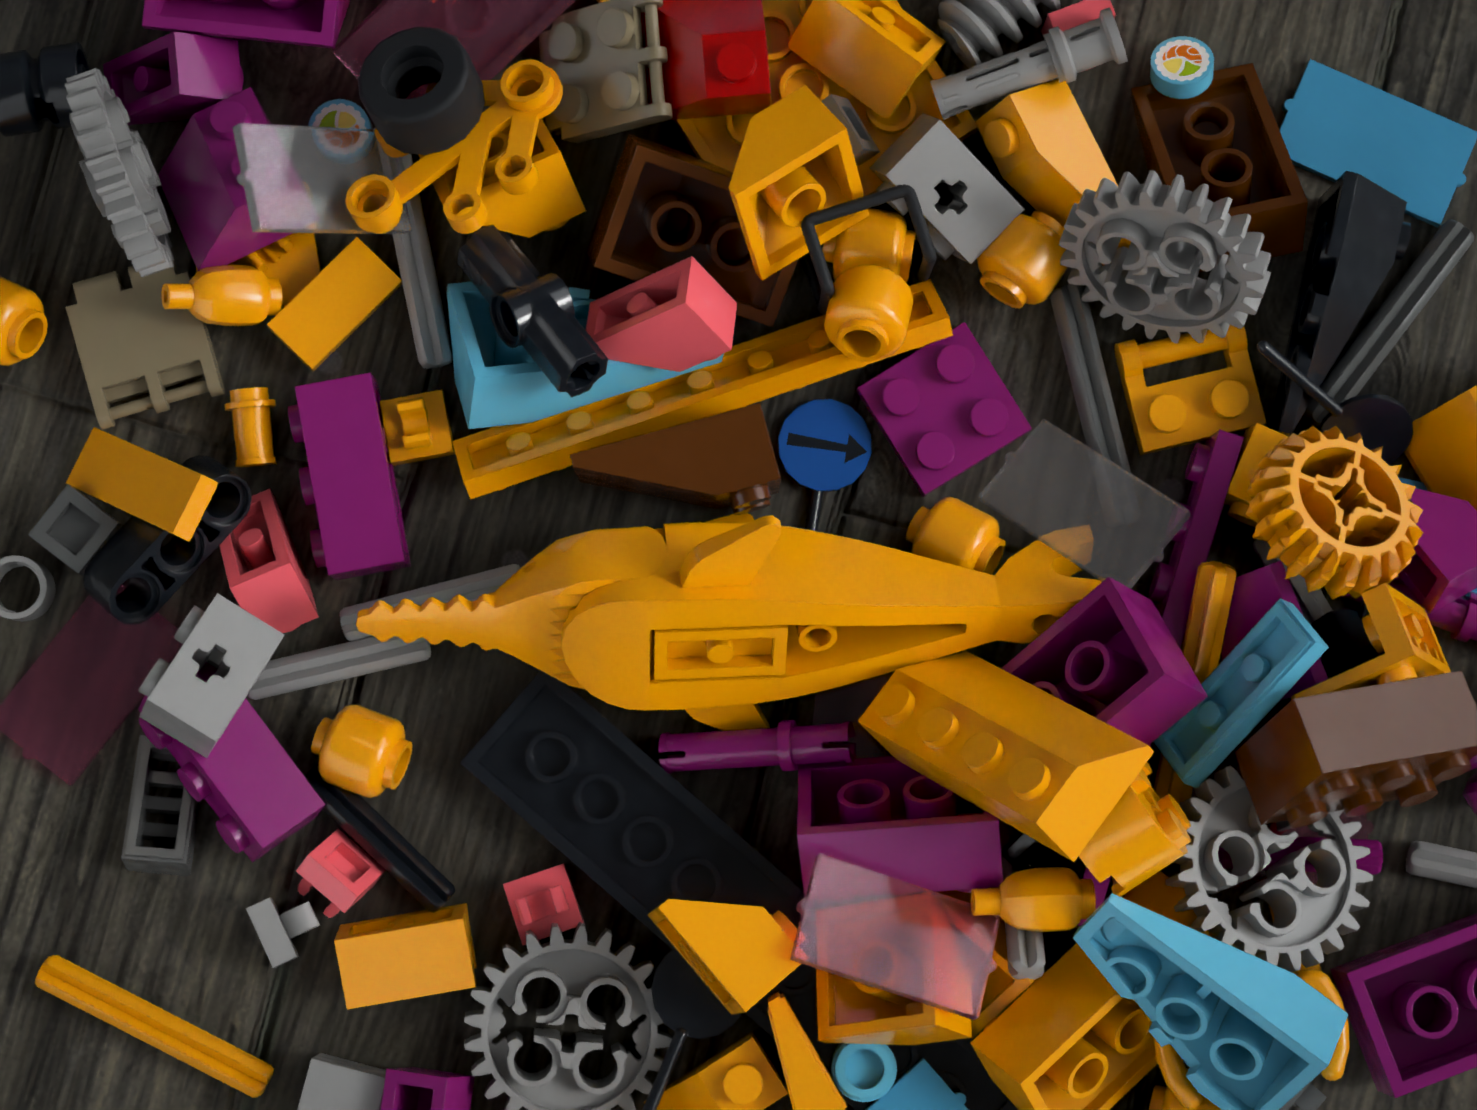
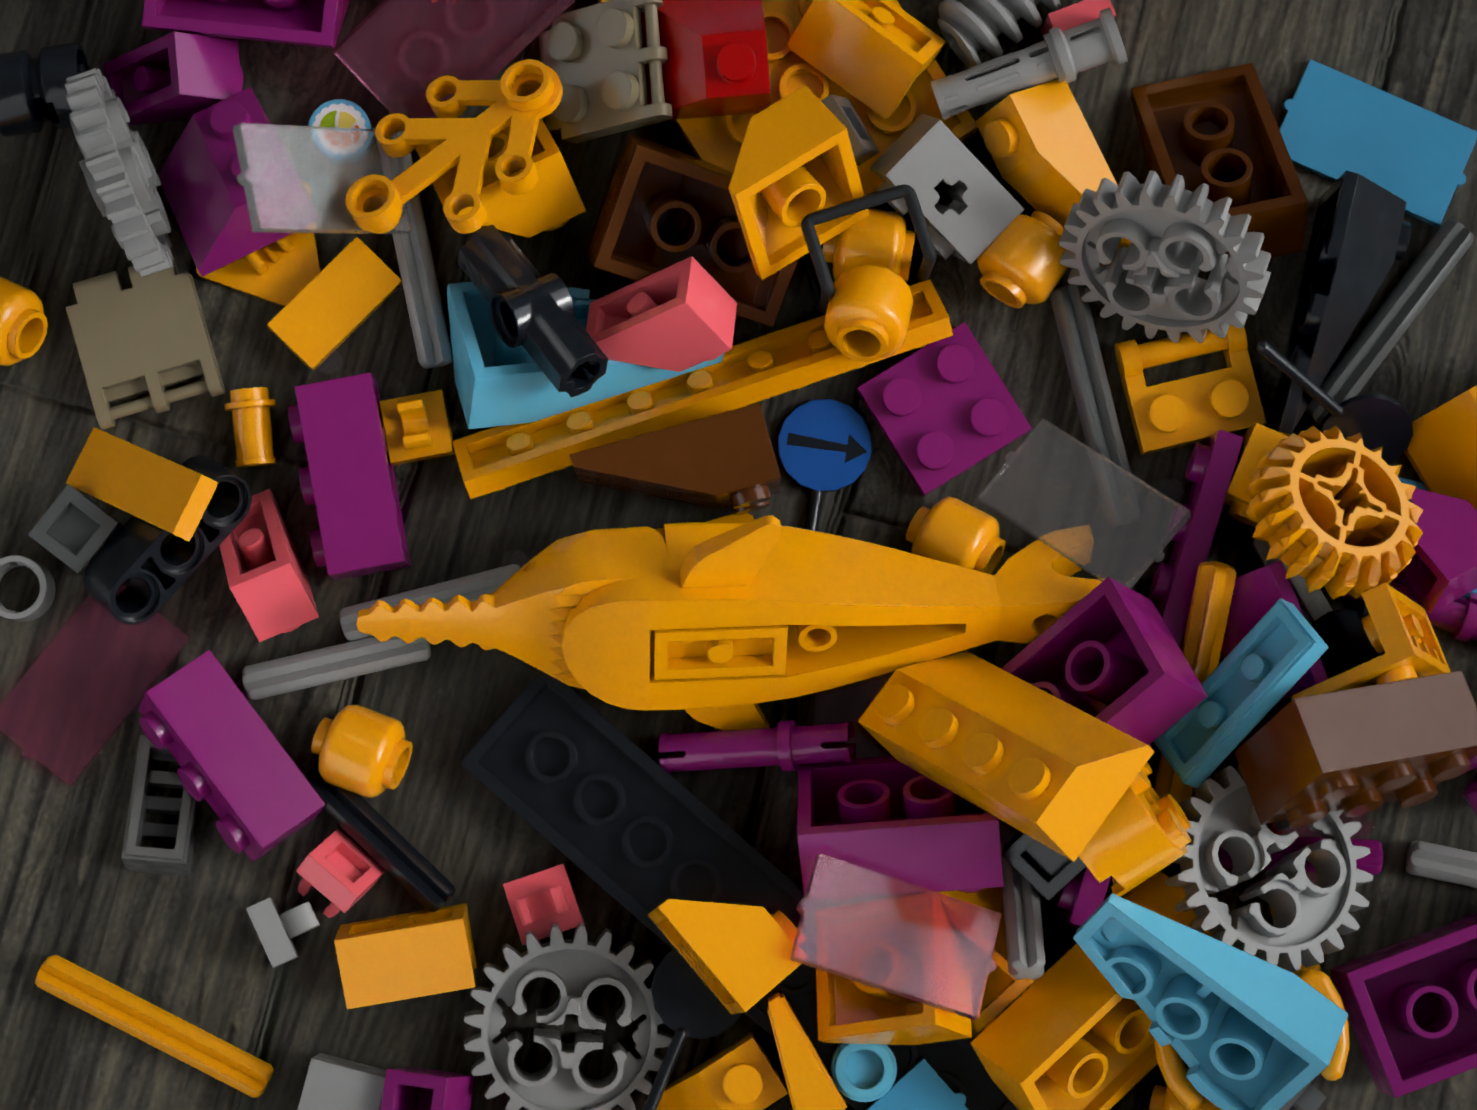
(201, 710): light grey brick -> none
(226, 295): light orange plant -> none
(406, 63): black tyre -> none
(1038, 899): light orange plant -> none
(1181, 67): tile -> none

